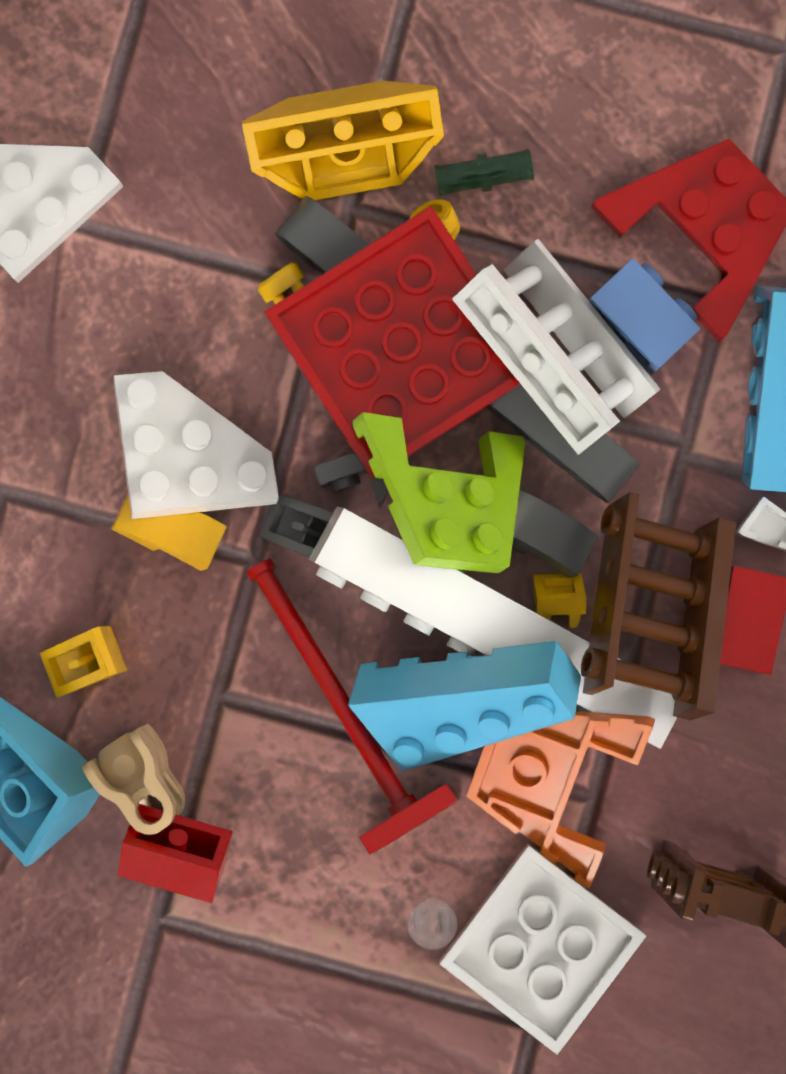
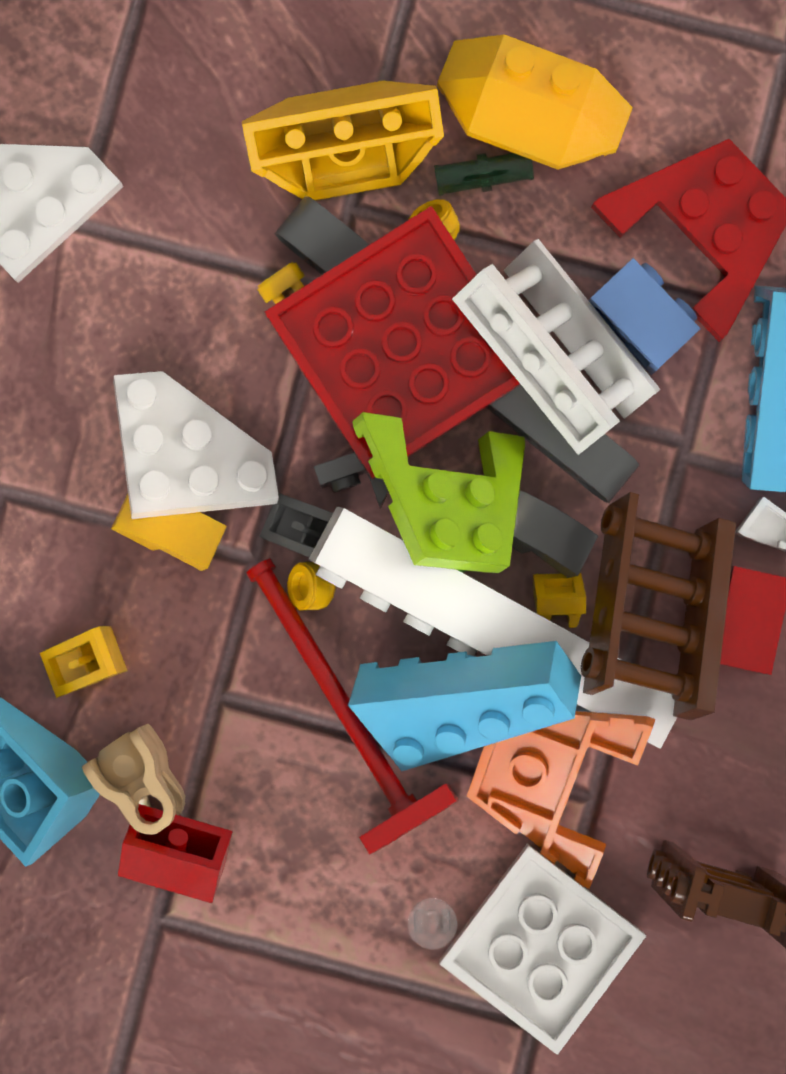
(307, 589): none -> yellow tile
(532, 101): none -> yellow wedge

